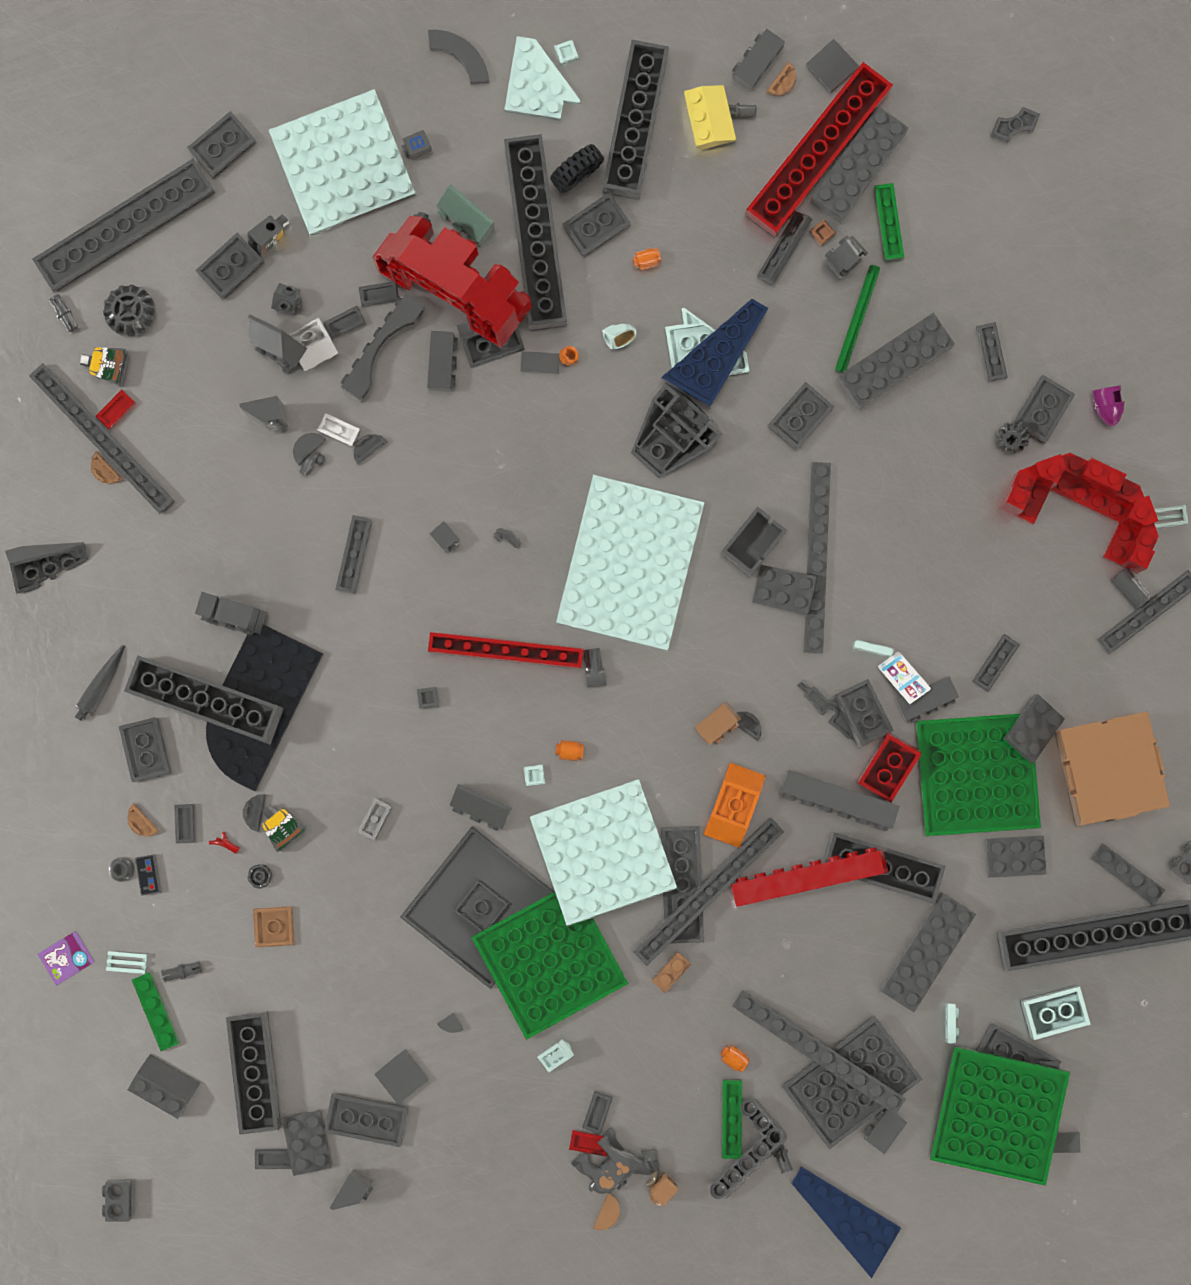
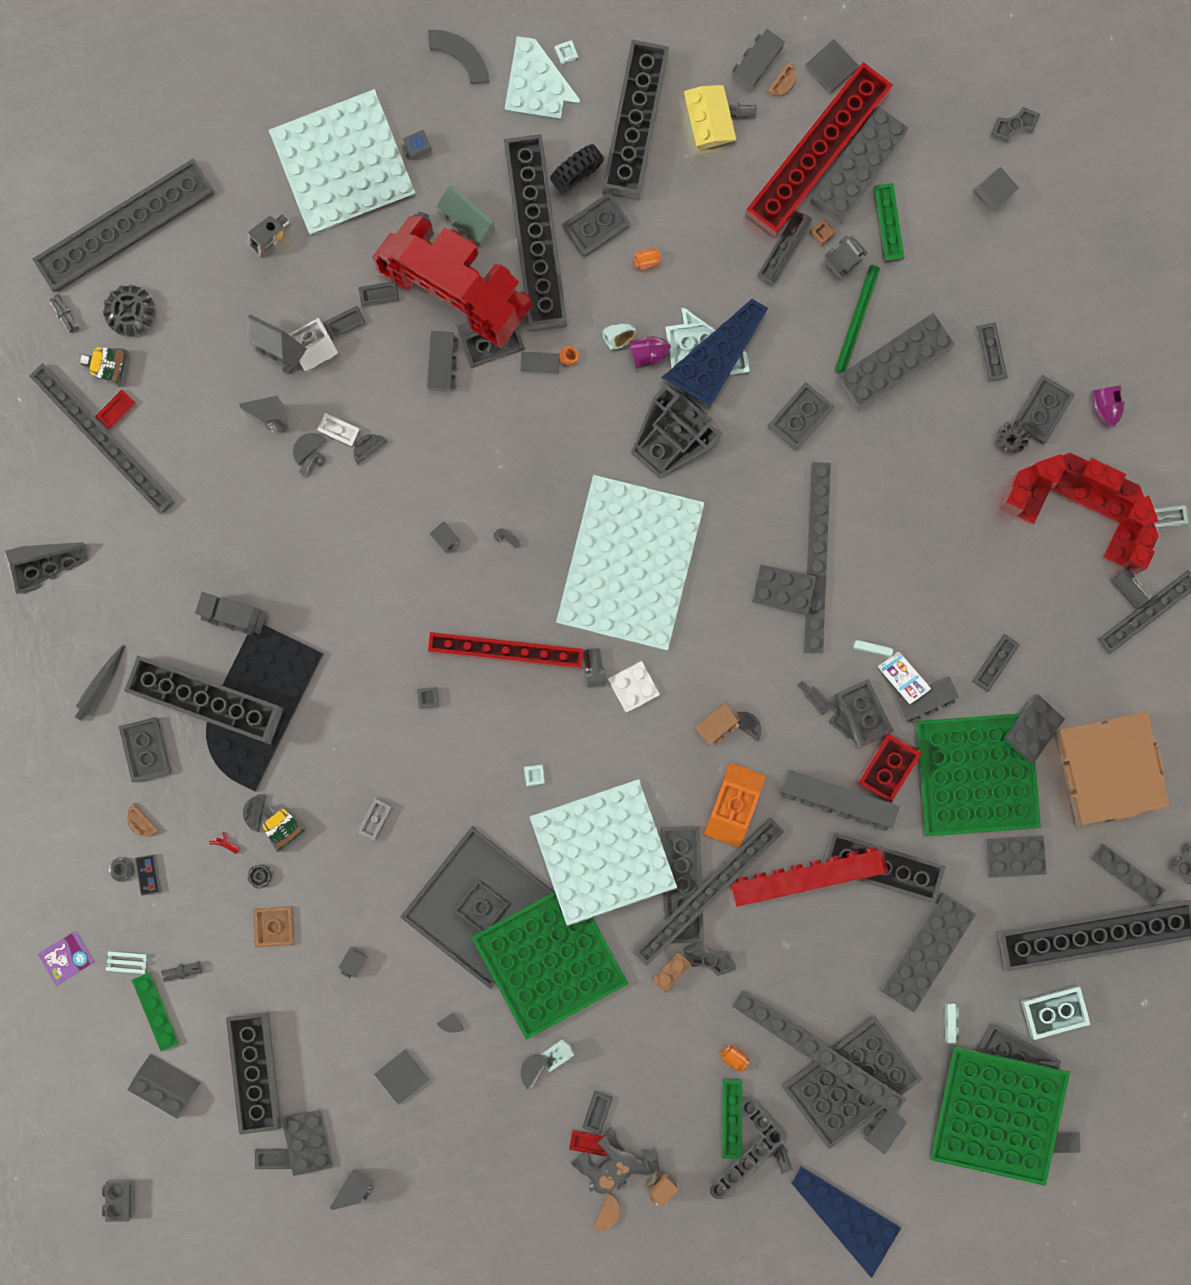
(103, 471): medium nougat tile -> none
(185, 823): dark grey tile -> none
(221, 144): dark grey plate -> none
(229, 265): dark grey plate -> none
(286, 299): dark grey brick -> none
(352, 963): none -> dark grey brick
(353, 554): dark grey plate -> none
(366, 1120): dark grey plate -> none
(404, 315): dark grey arch -> none
(480, 807): dark grey slope -> none
(532, 1069): none -> dark grey tile
(569, 750): orange brick -> none
(633, 687): none -> white plate
(649, 350): none -> magenta helmet
(700, 955): none -> dark grey tile
(753, 541): dark grey piece -> none
(996, 188): none -> dark grey head

